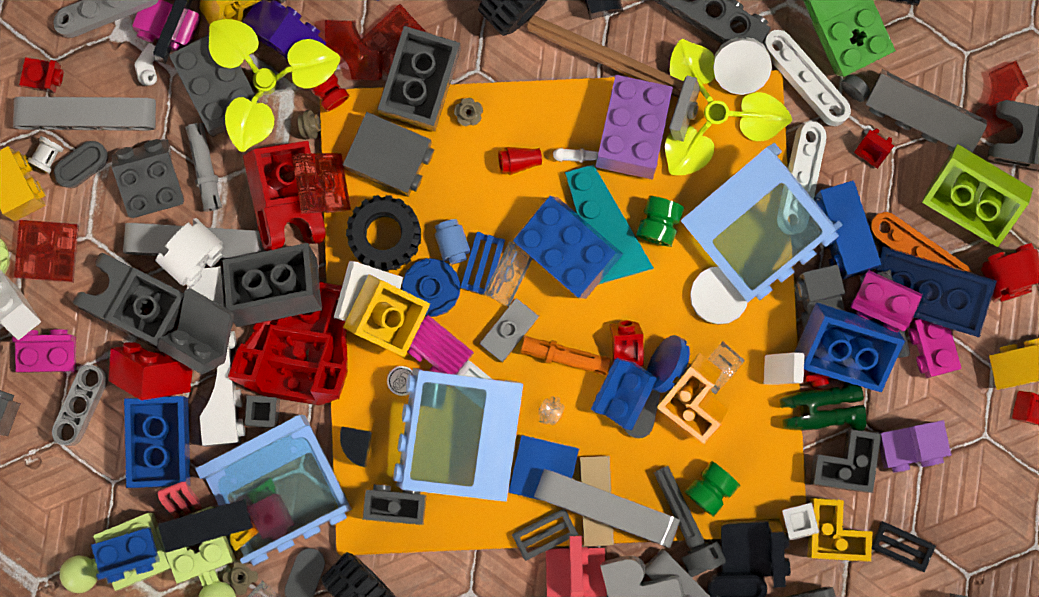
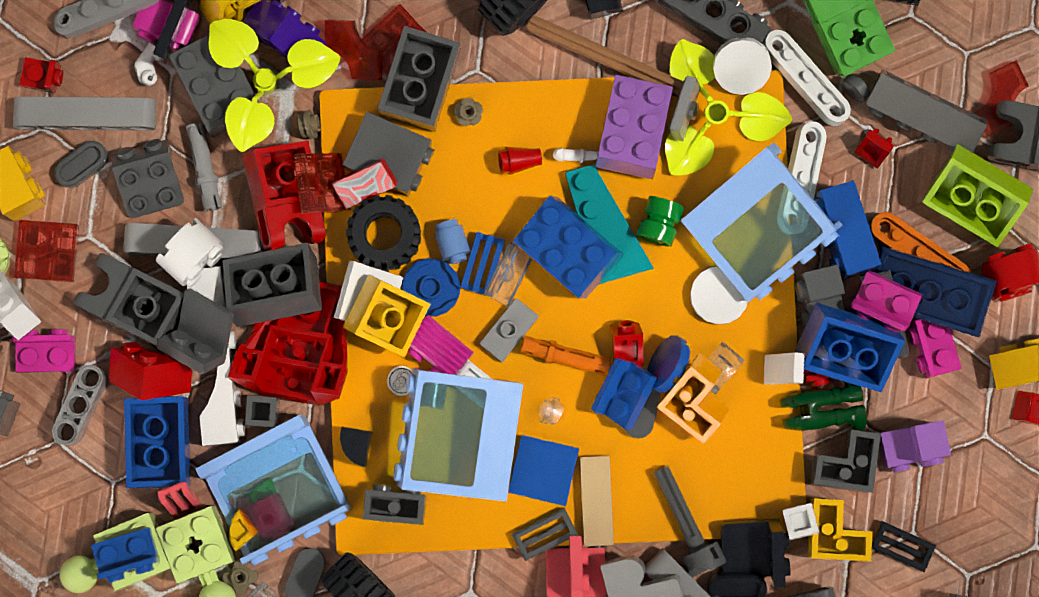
(45, 154): white bush -> none
(205, 526): black tile -> none
(330, 93): red wheel -> none
(365, 183): none -> tile
(607, 508): light grey beam -> none
(712, 488): green wheel -> none

